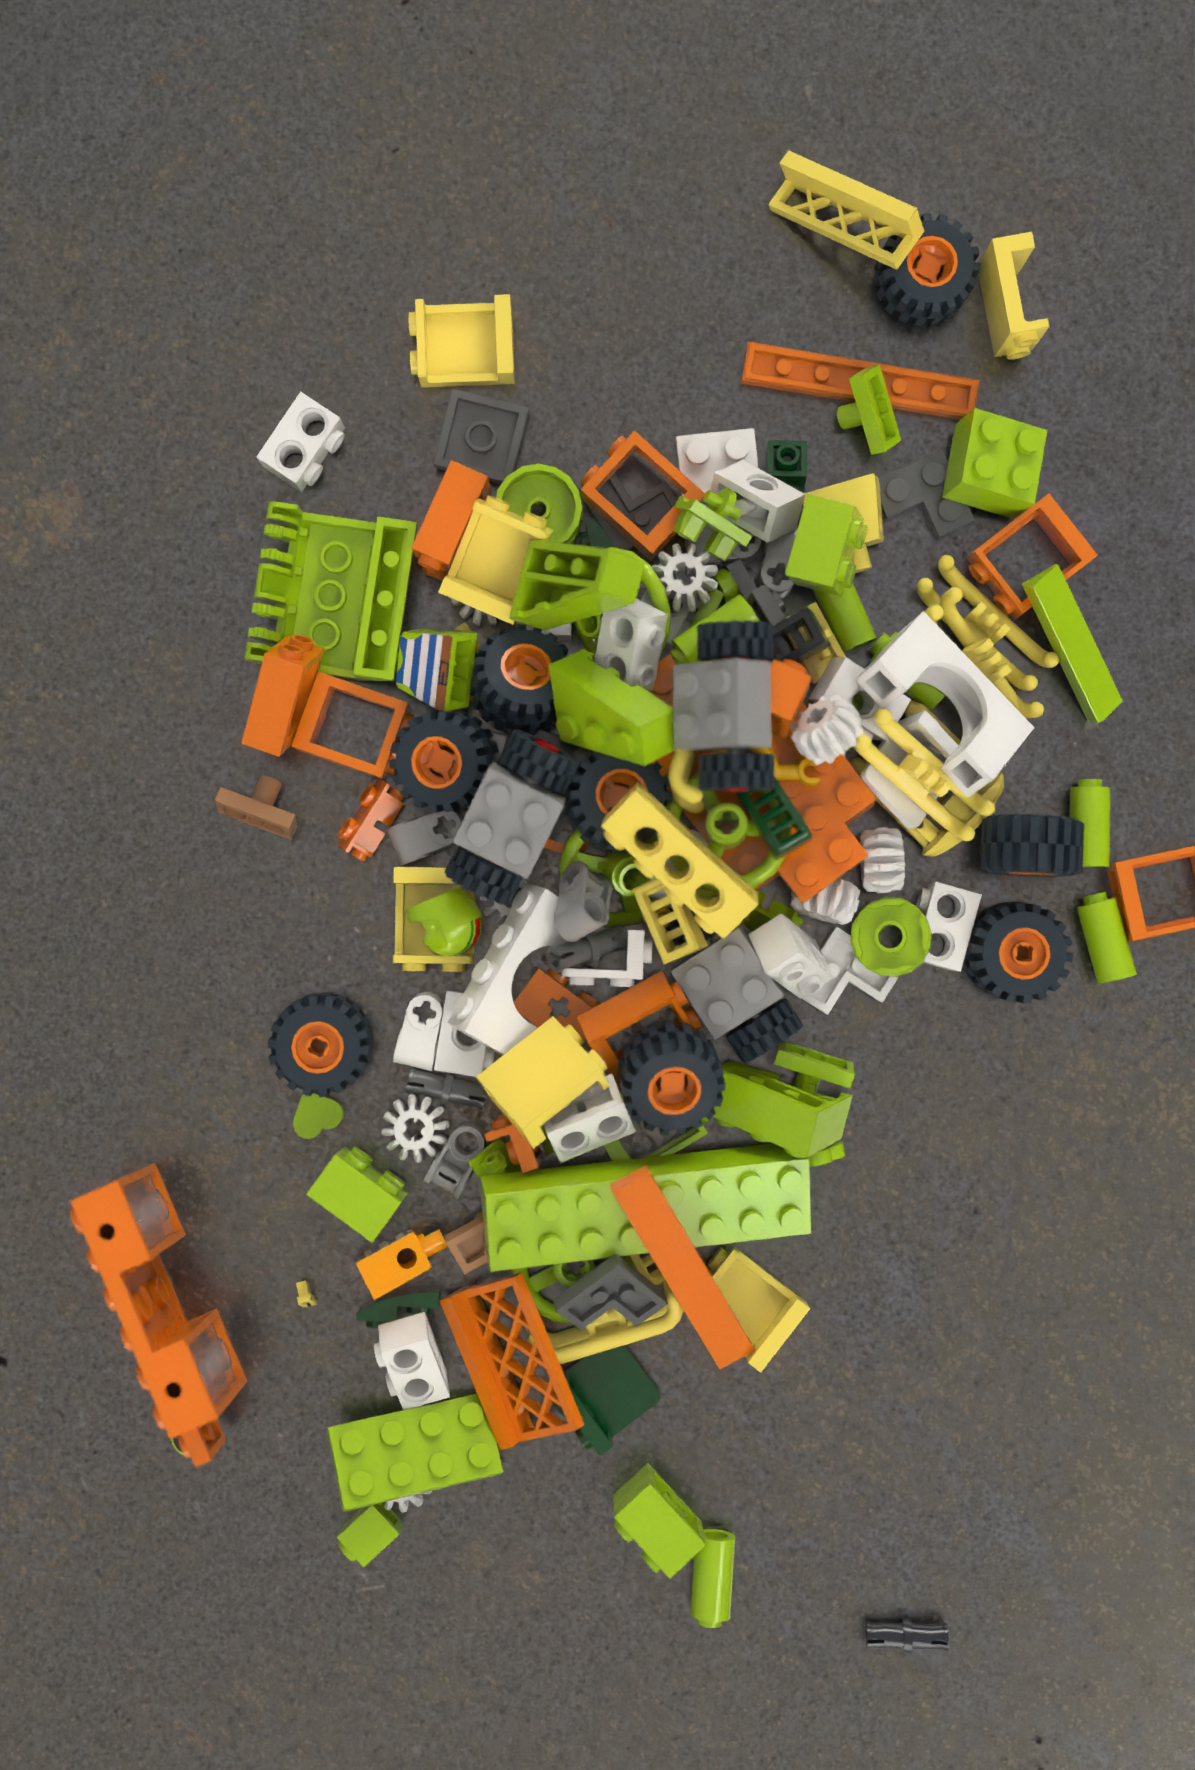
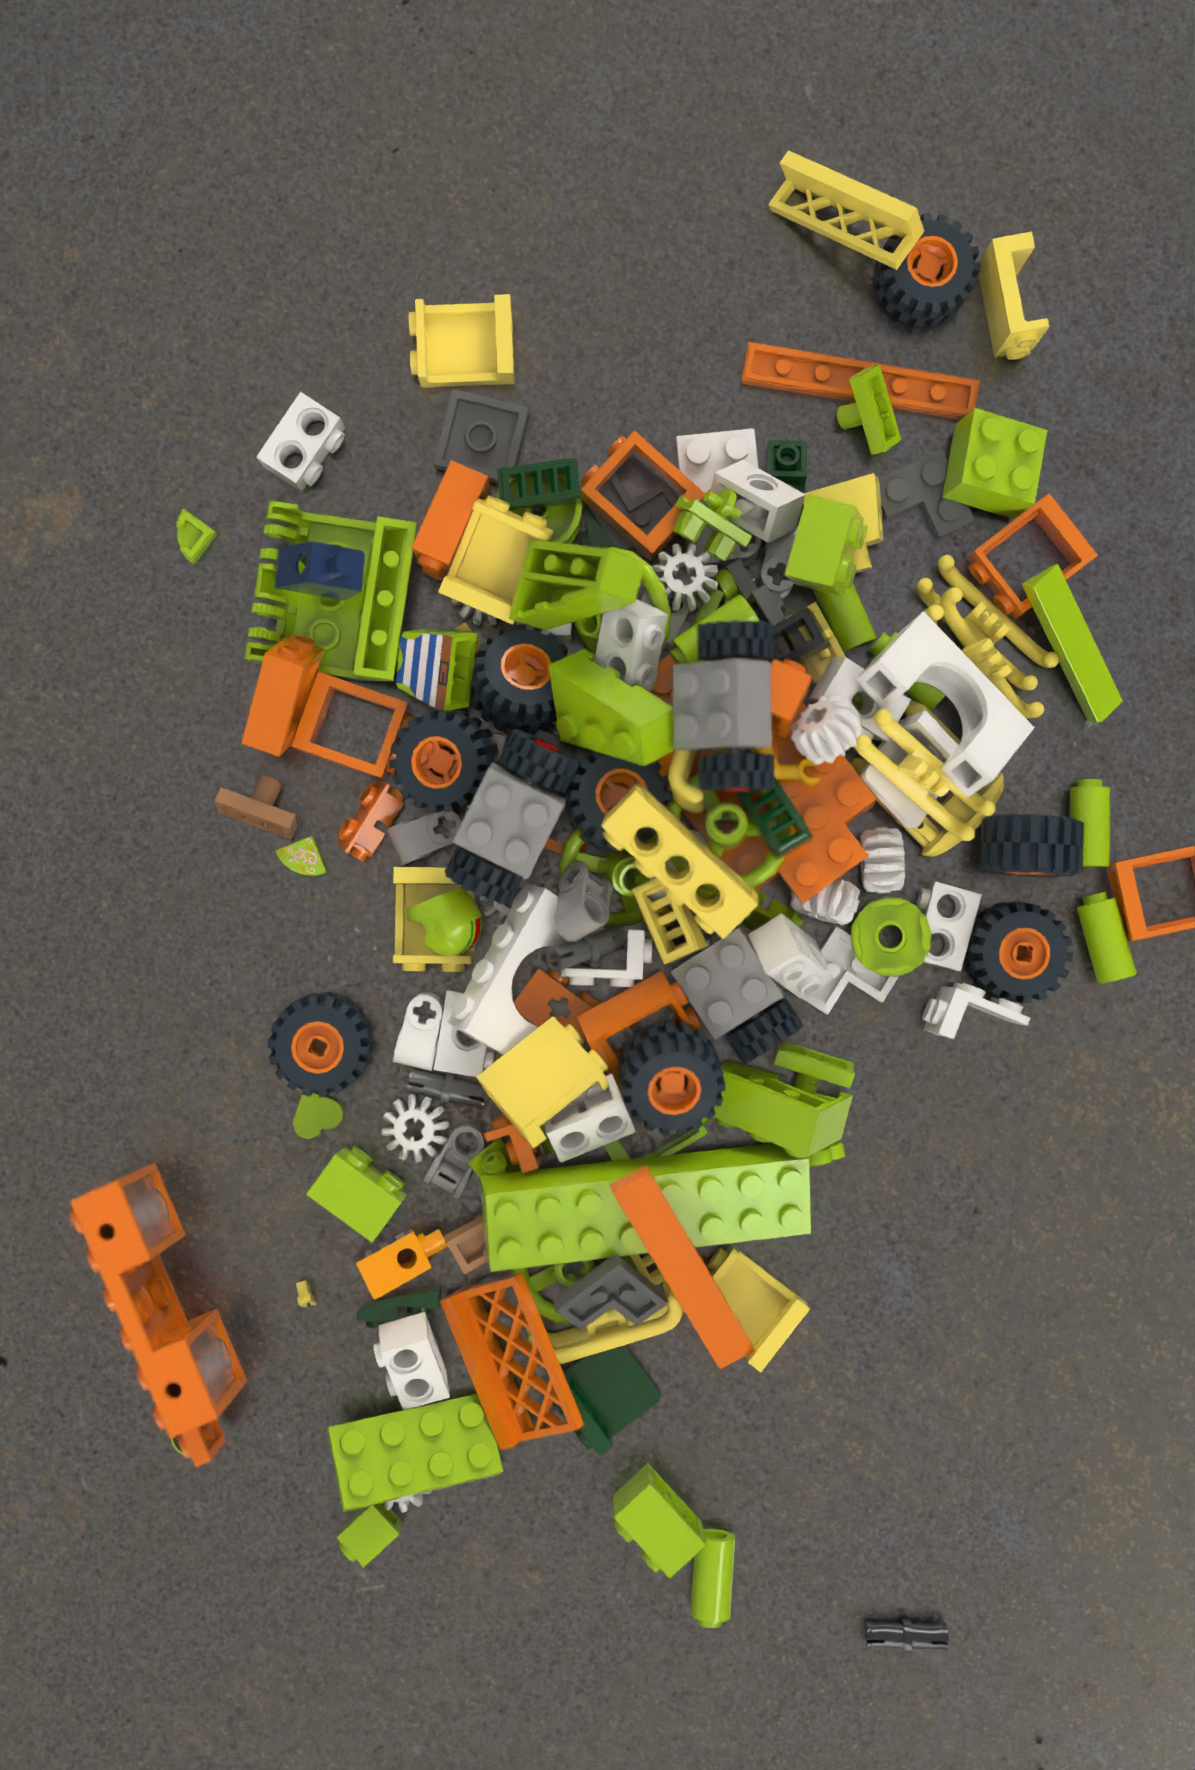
(193, 536): none -> lime tile
(303, 857): none -> lime tile
(328, 570): none -> dark blue torso
(540, 469): none -> dark green slope
(946, 1011): none -> white bracket

